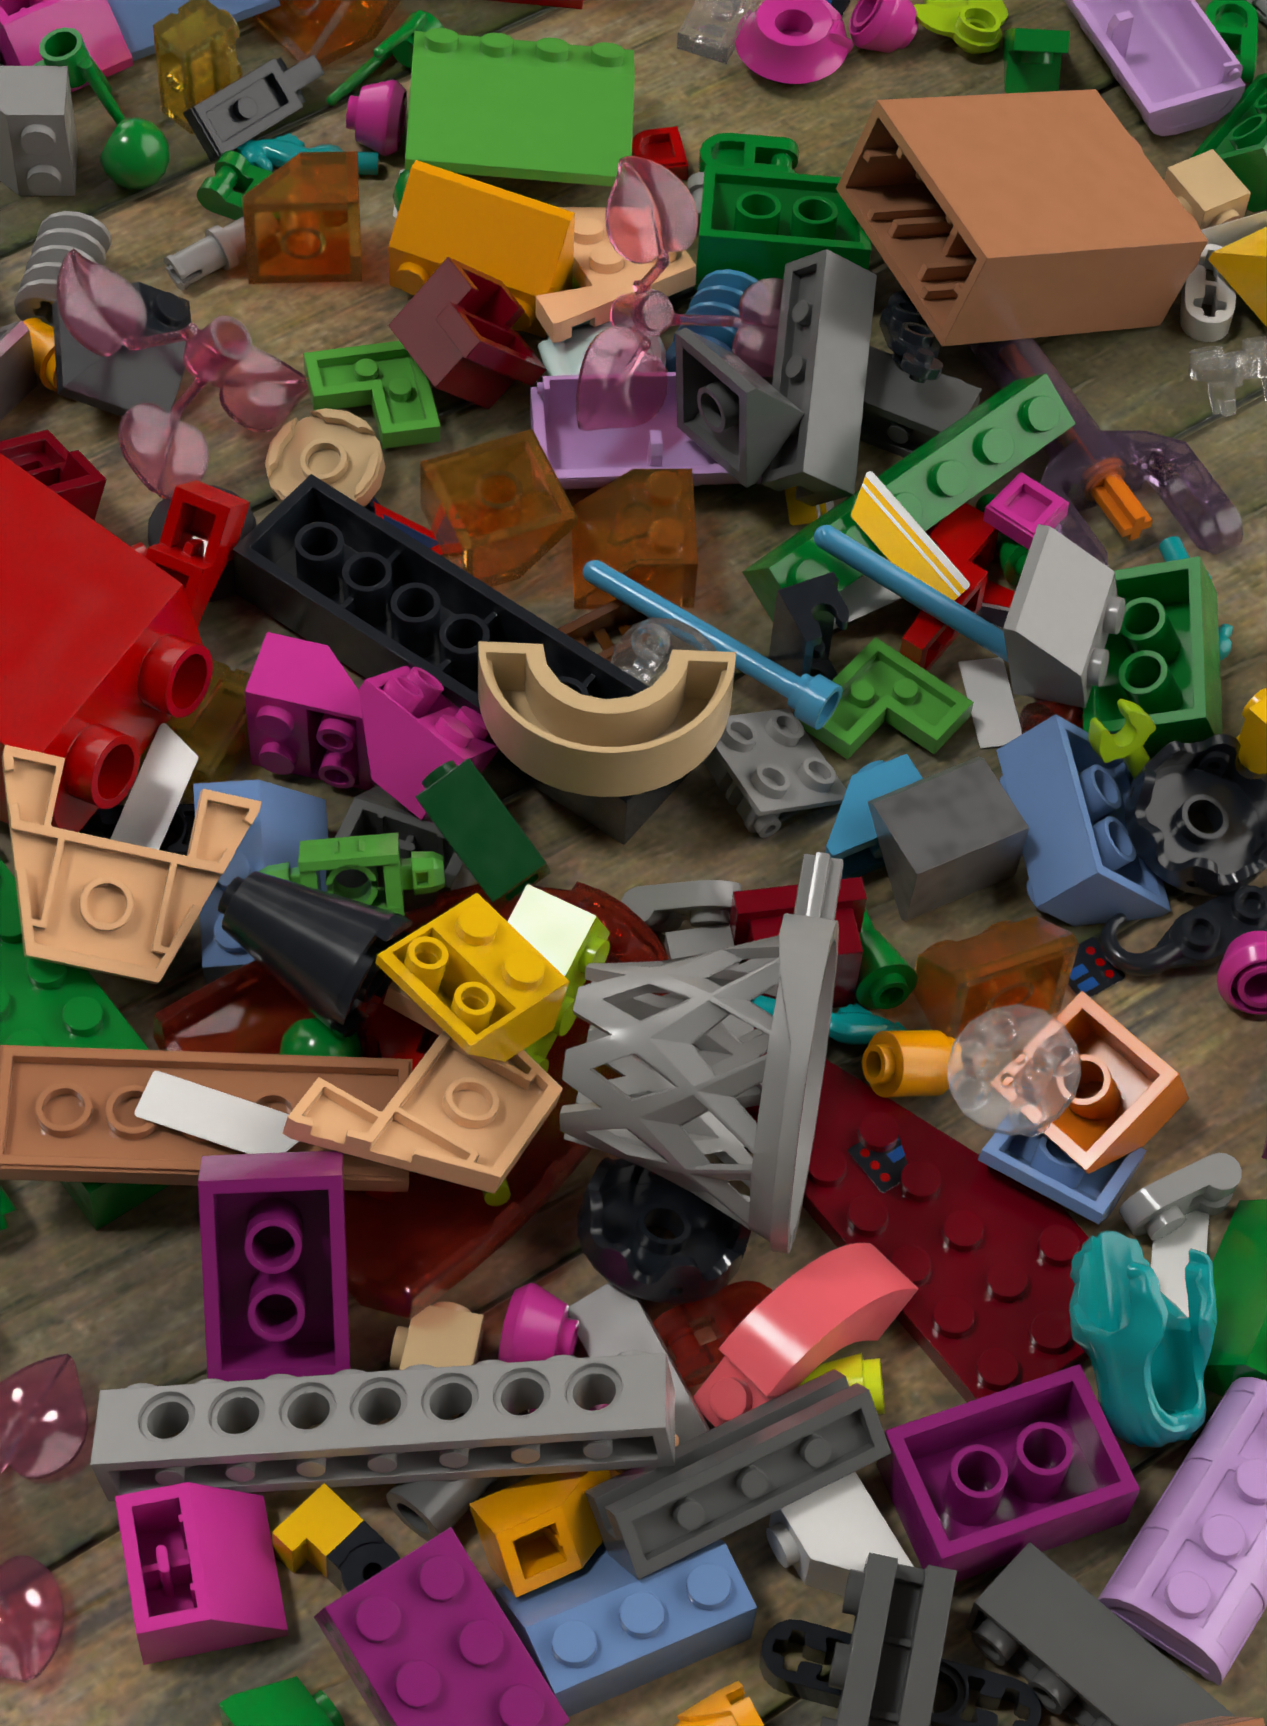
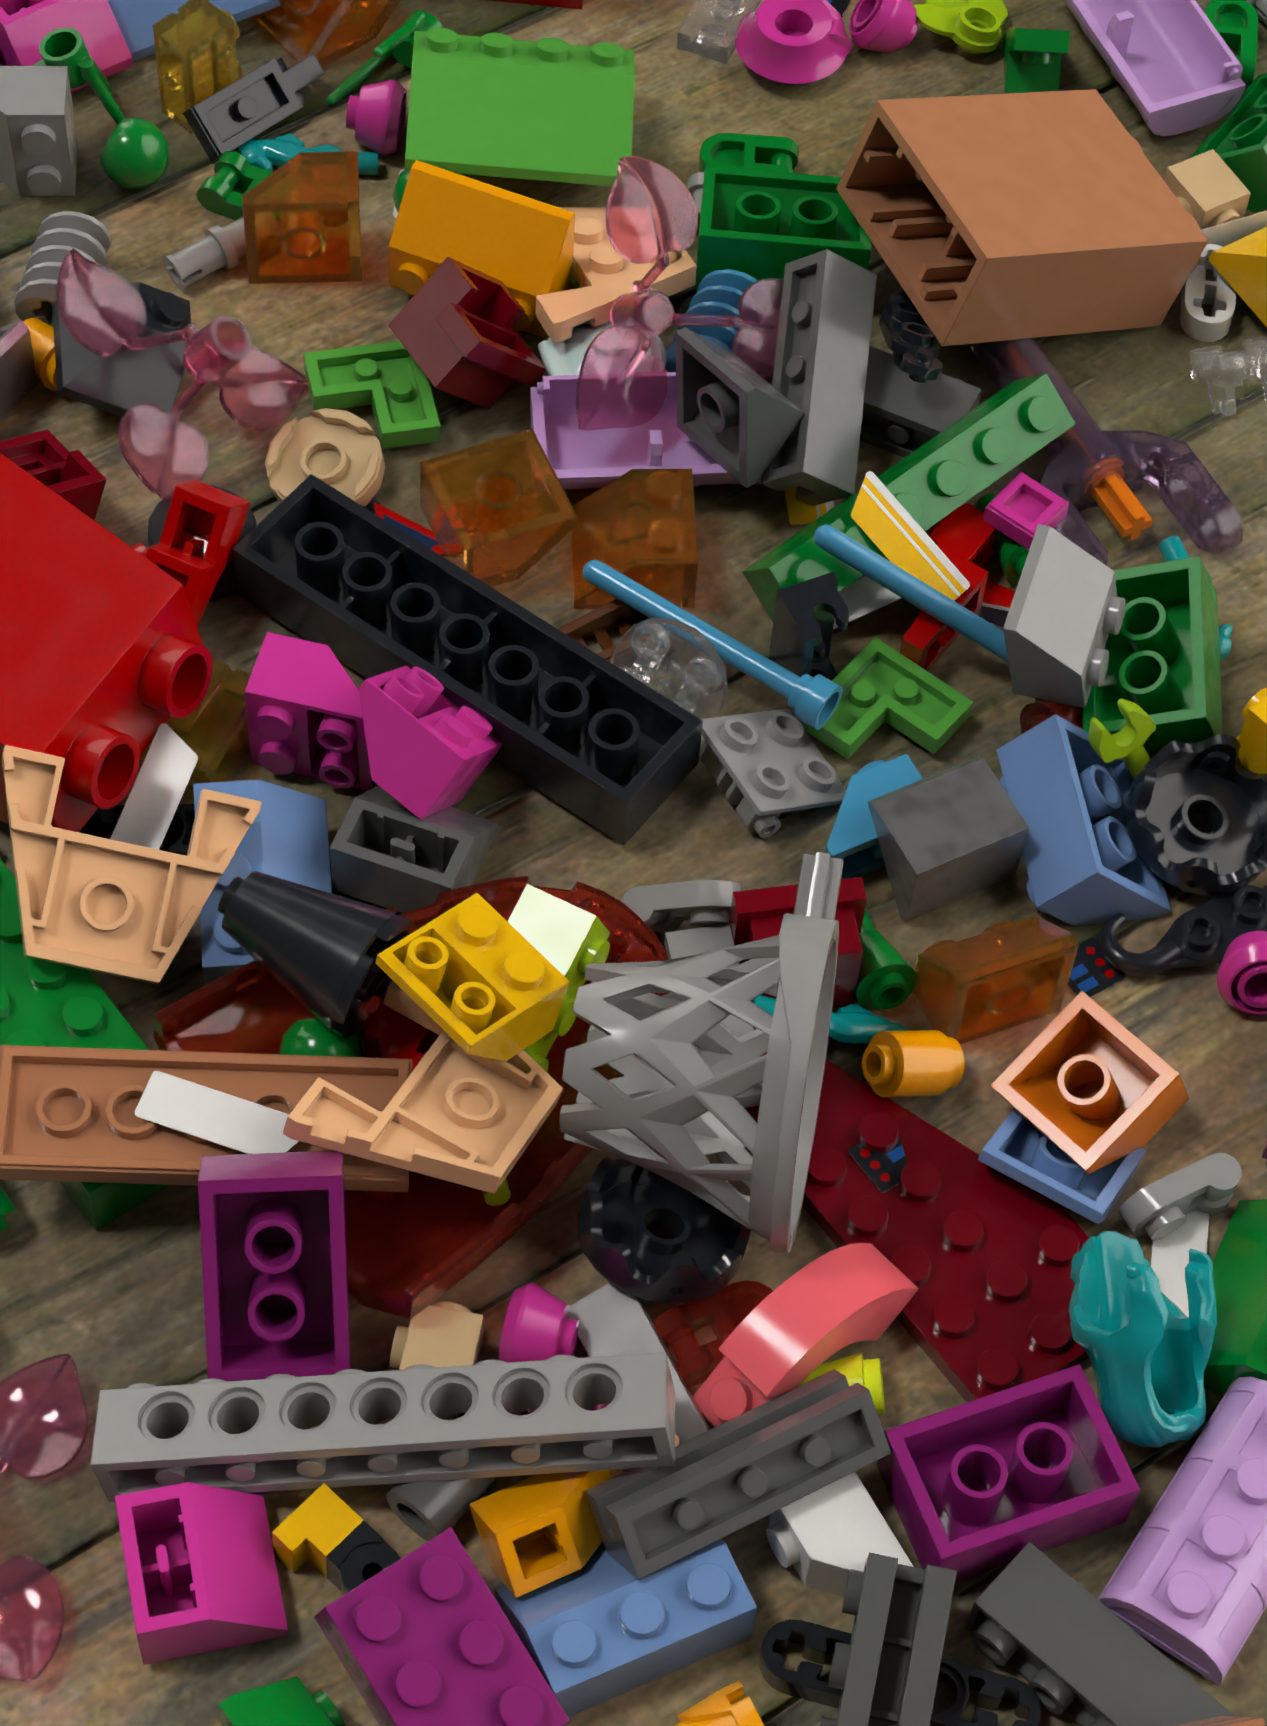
(364, 853): bright green piece -> none
(481, 831): dark green brick -> none
(601, 743): tan brick -> none
(662, 147): red tile -> none
(993, 704): white sticker -> none
(1041, 1082): clear plate -> none

